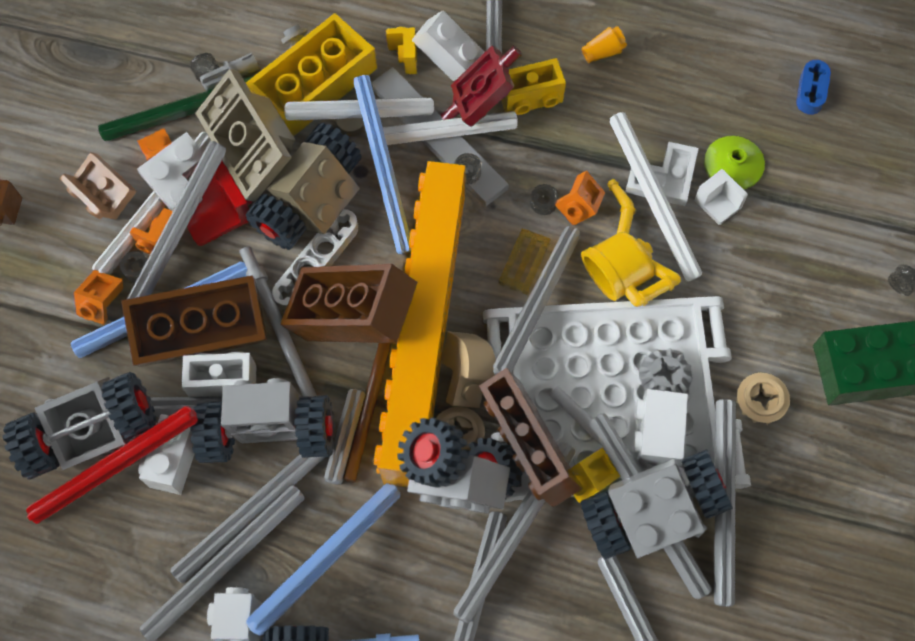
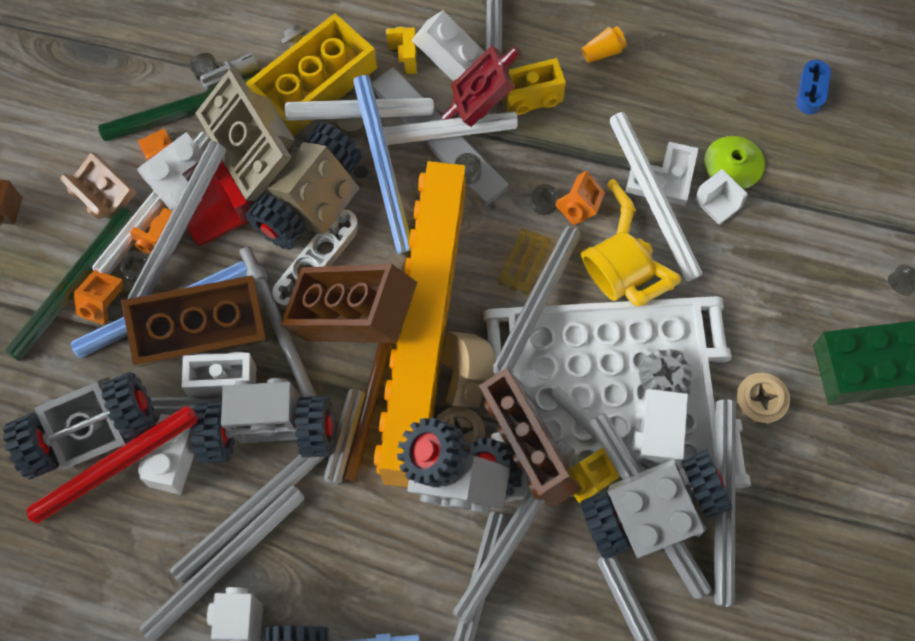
(65, 289): none -> dark green axle
(322, 560): light blue axle -> none

